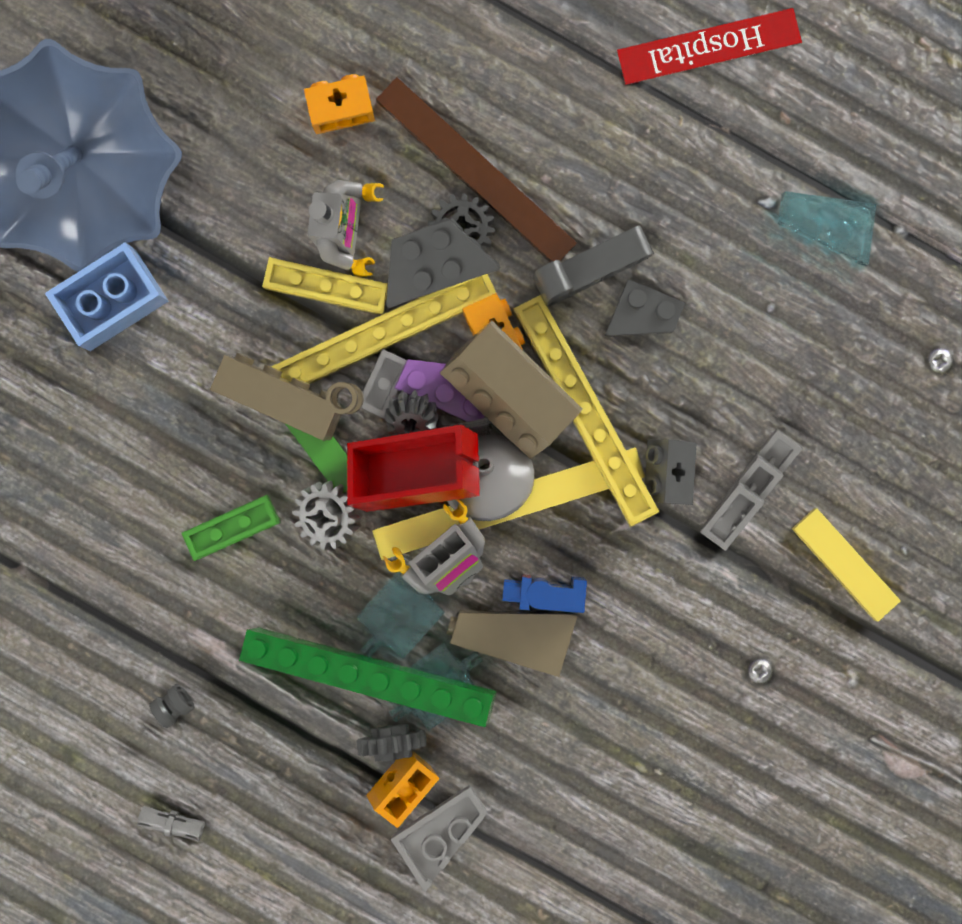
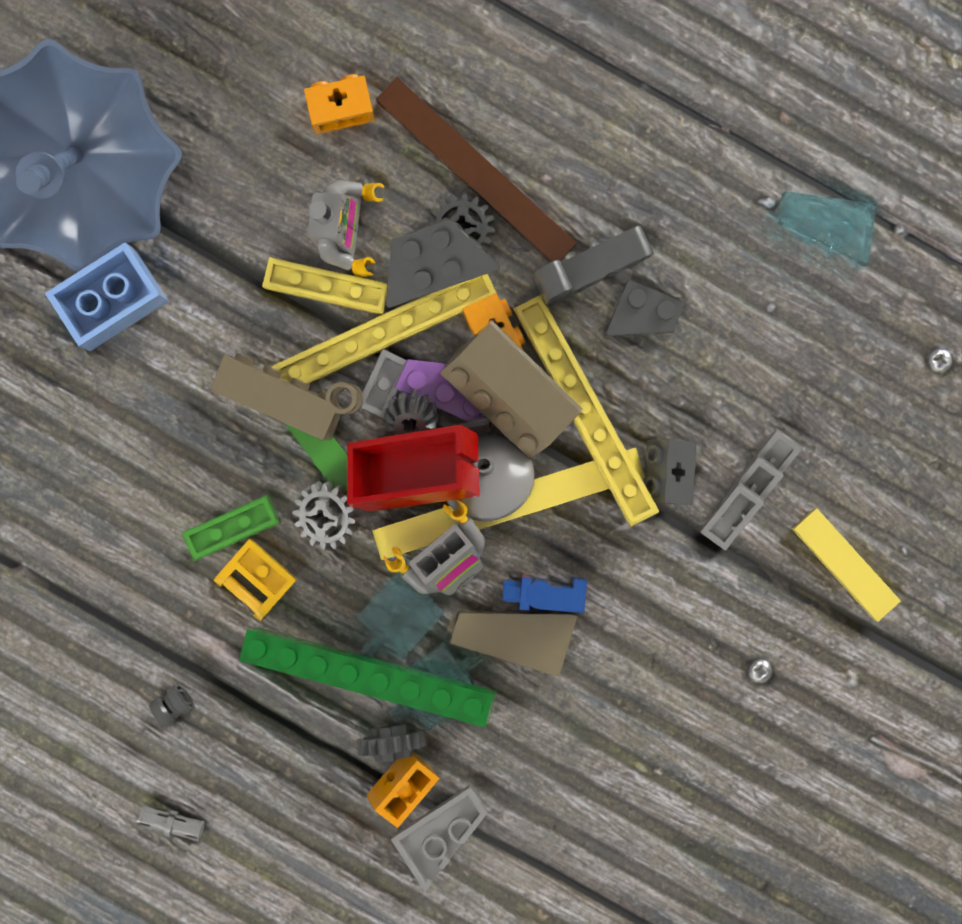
(262, 572): none -> yellow plate
(709, 46): red sticker -> none

